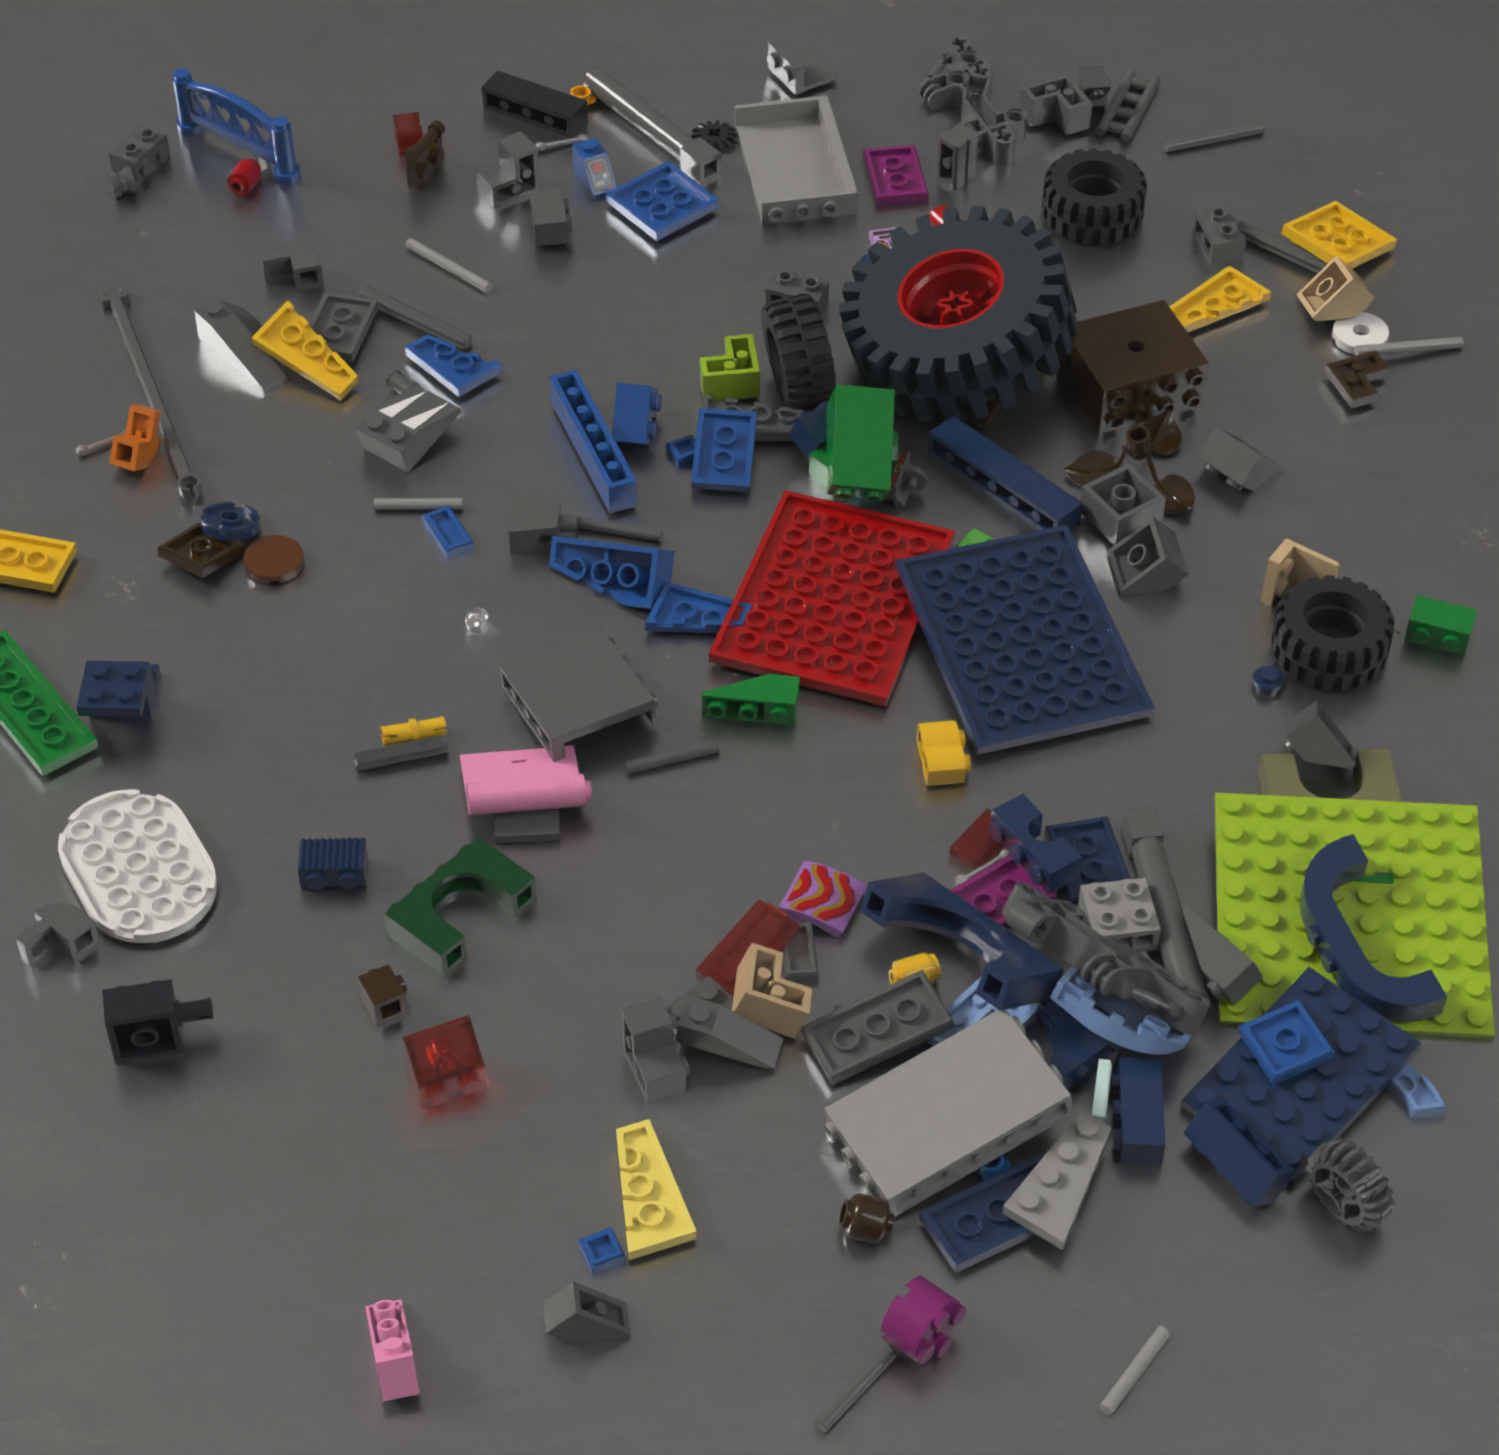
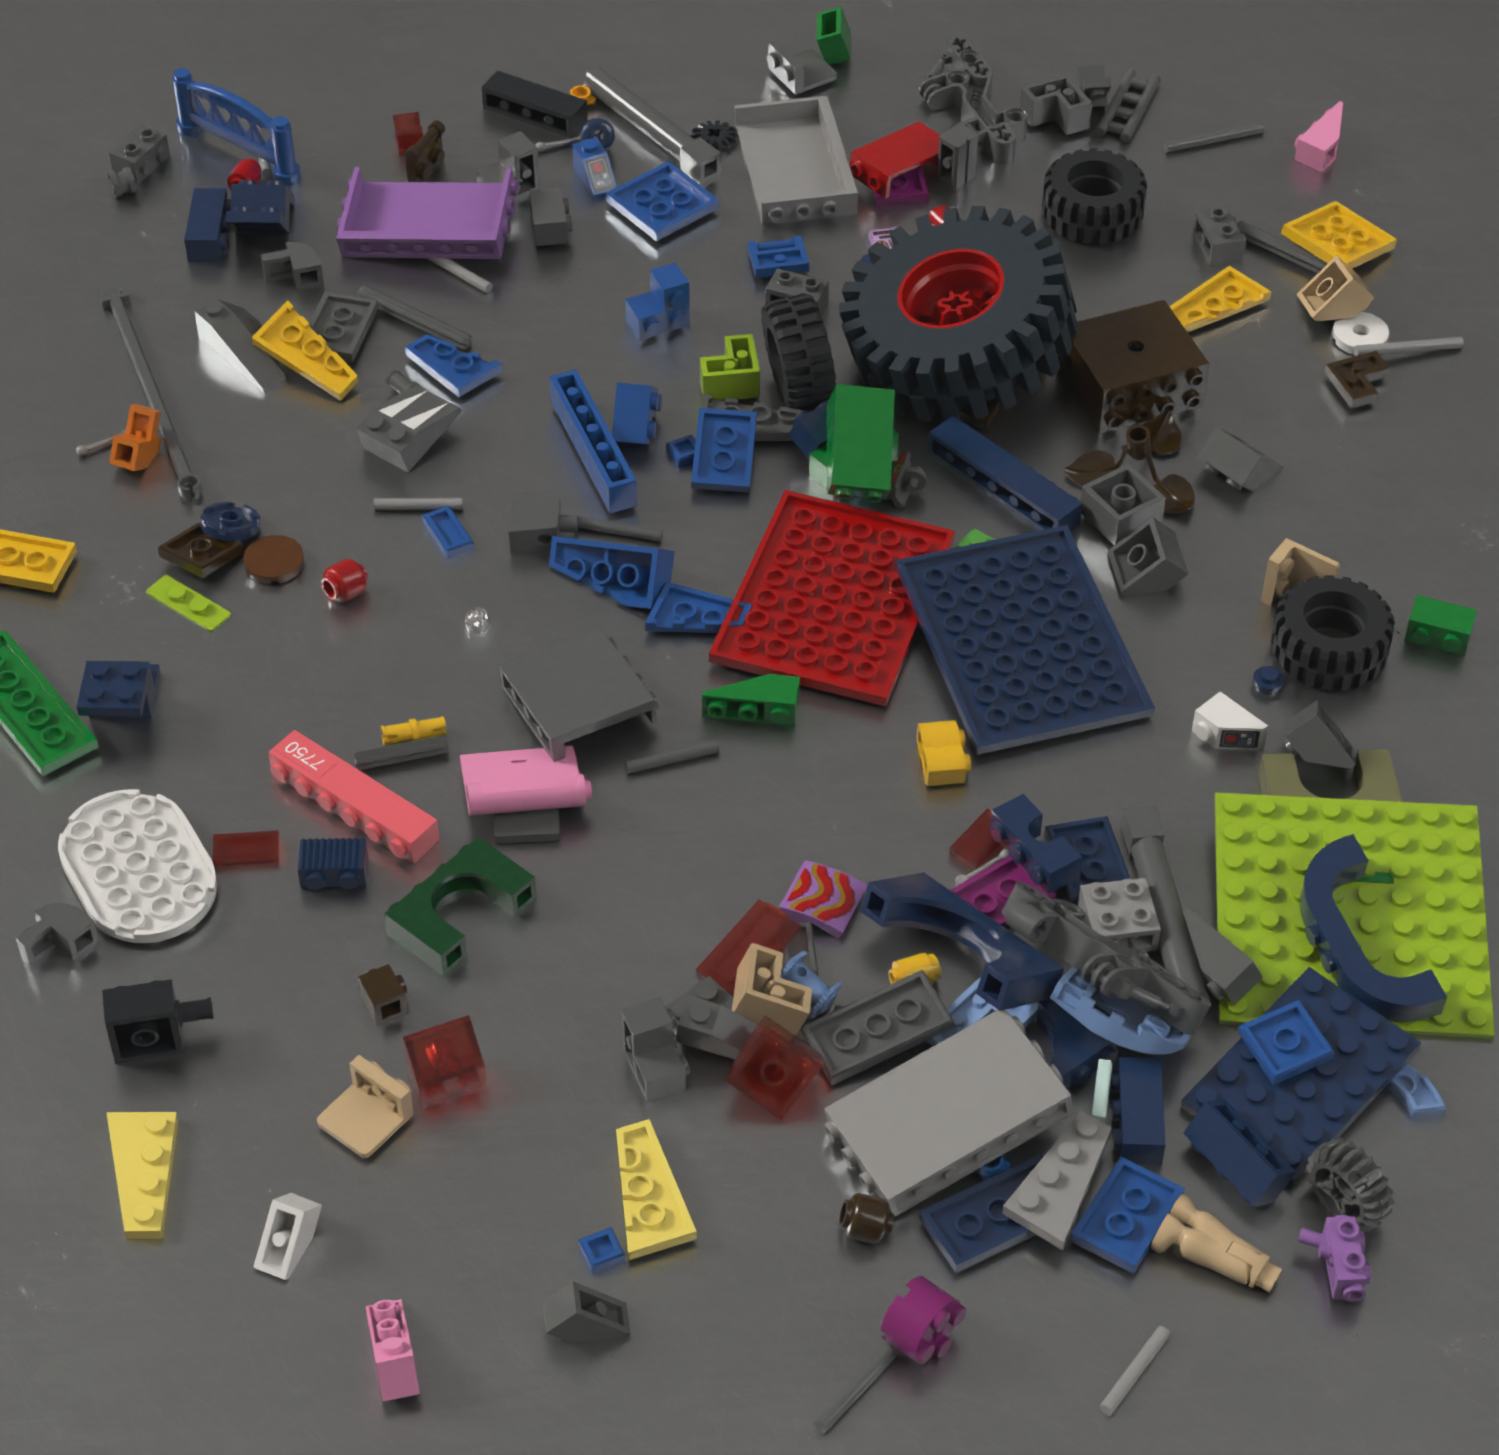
(143, 1166): none -> light yellow wing
(188, 603): none -> lime piece
(207, 225): none -> dark blue brick
(246, 848): none -> clear red tile
(260, 207): none -> dark blue bracket
(286, 1234): none -> white slope
(344, 580): none -> red head
(354, 797): none -> coral brick
(368, 1109): none -> tan bracket
(426, 218): none -> medium lavender panel
(591, 126): none -> dark blue head
(662, 308): none -> blue brick
(774, 1067): none -> clear red slope
(775, 255): none -> blue plate
(799, 973): none -> medium blue hose
(834, 36): none -> green brick
(894, 155): none -> red panel
(1126, 1214): none -> blue plate
(1214, 1246): none -> tan piece
(1228, 725): none -> white slope
(1320, 142): none -> bright pink slope
(1342, 1249): none -> medium lavender brick

